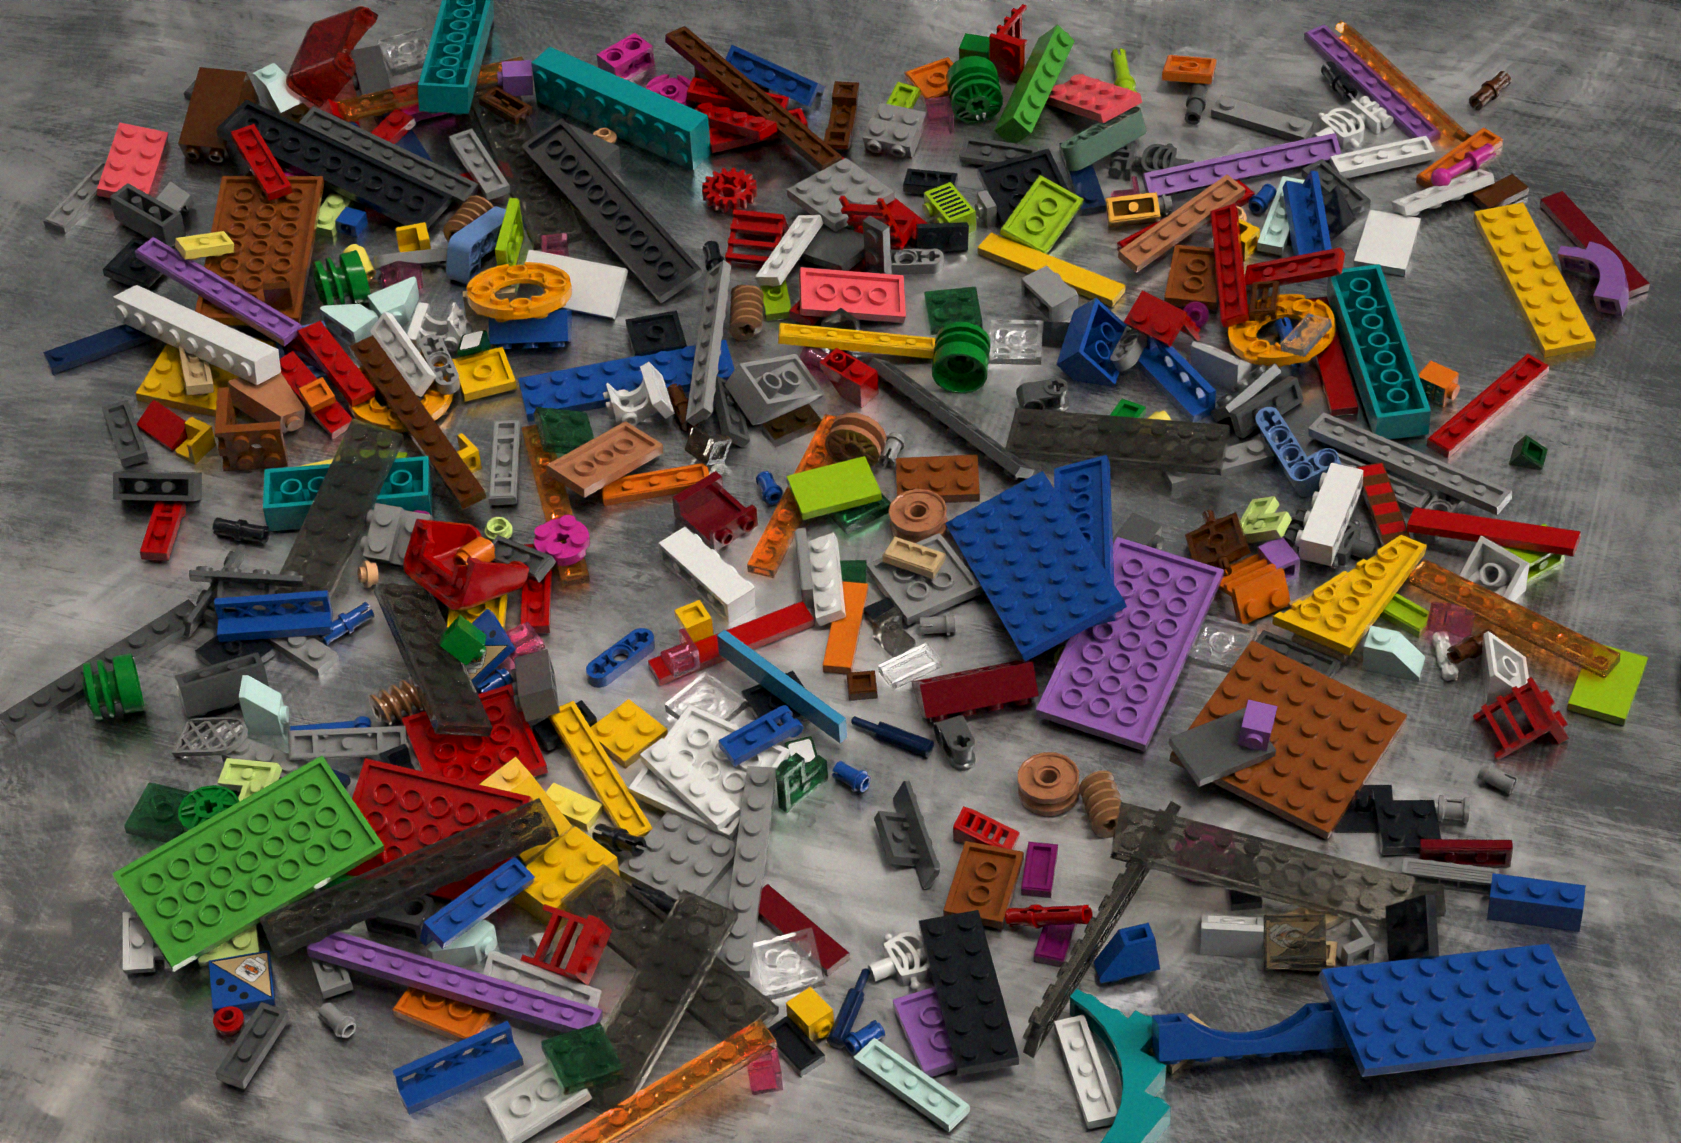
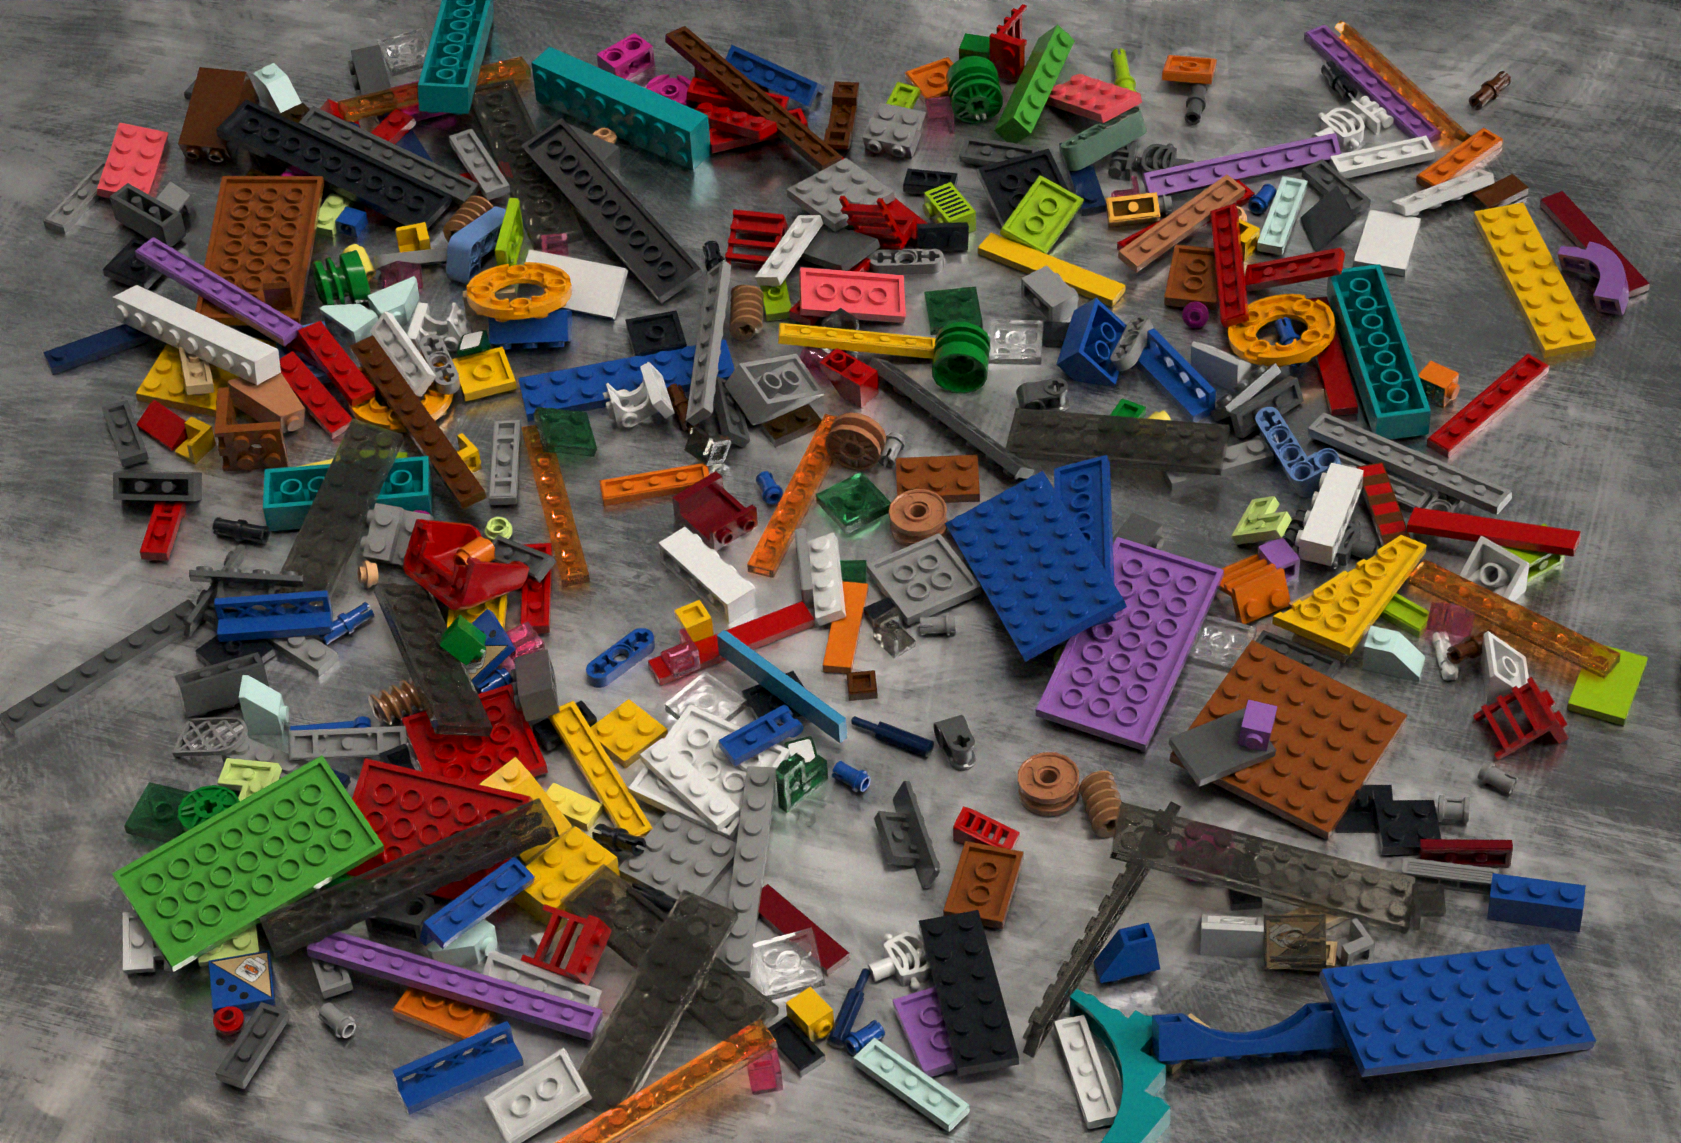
(113, 687): green wheel -> none
(204, 245): light yellow plate -> none
(261, 162): red plate -> none
(317, 395): orange plate -> none
(320, 65): clear red windscreen -> none
(503, 107): reddish brown tile -> none
(516, 77): medium lavender brick -> none
(562, 529): dark pink plate -> none
(582, 1058): clear green plate -> none
(604, 459): nougat plate -> none
(729, 190): red gear -> none
(834, 488): lime tile -> none
(877, 246): dark grey plate -> none
(910, 666): clear tile -> none
(914, 557): tan plate -> none
(976, 689): dark red slope -> none
(986, 209): light grey plate -> none
(1039, 869): magenta tile -> none
(1039, 916): red pin -> none
(1054, 944): magenta tile -> none
(1160, 320): red plate -> none
(1218, 541): reddish brown plate -> none
(1261, 119): light grey plate -> none
(1264, 311): reddish brown tile -> none
(1306, 215): blue fence -> none
(1306, 335): clear tile -> none
(1412, 929): black plate -> none
(1471, 160): dark pink pin -> none
(1528, 454): dark green slope -> none

